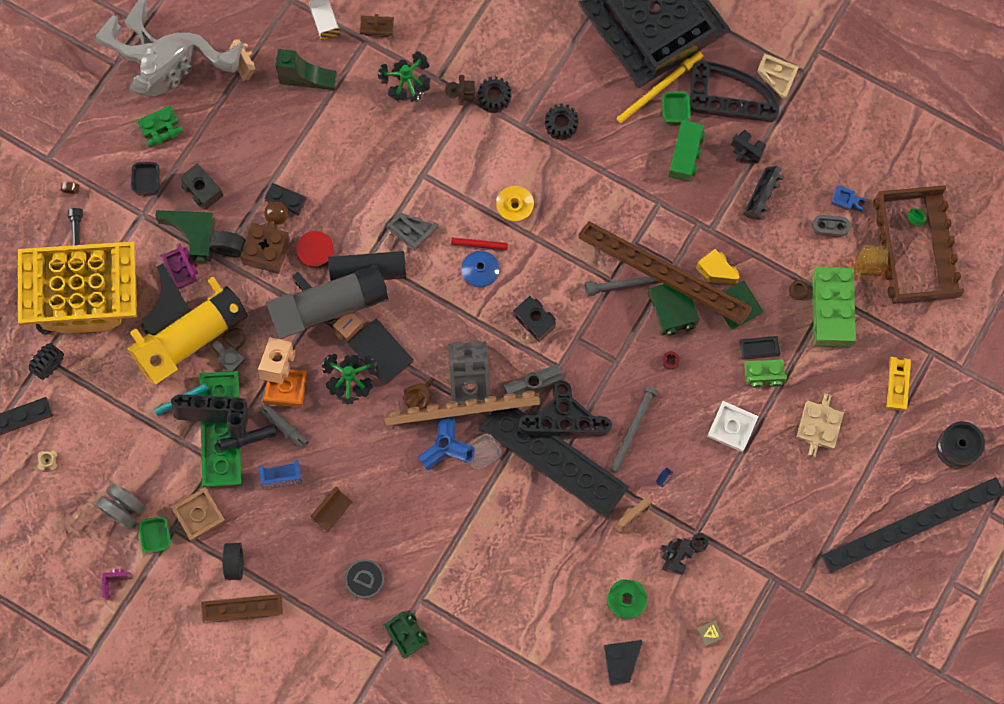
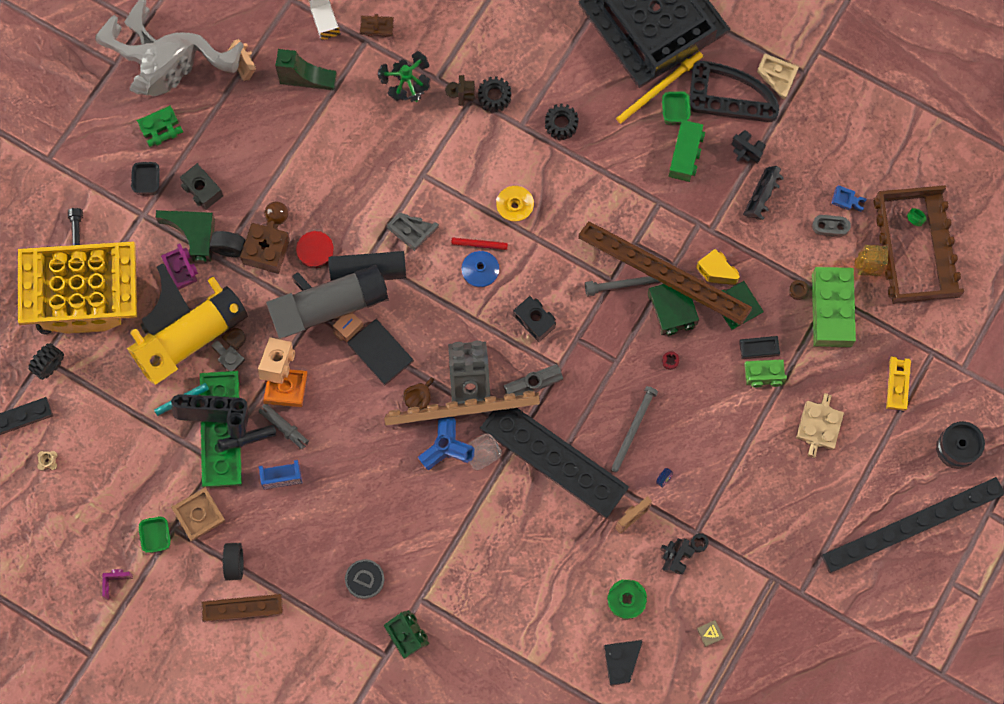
(70, 187): reddish brown tile -> none
(119, 507): flat silver wheel -> none
(292, 200): black plate -> none
(331, 509): reddish brown panel -> none
(350, 368): black plant -> none
(573, 417): black beam -> none
(732, 426): white plate -> none

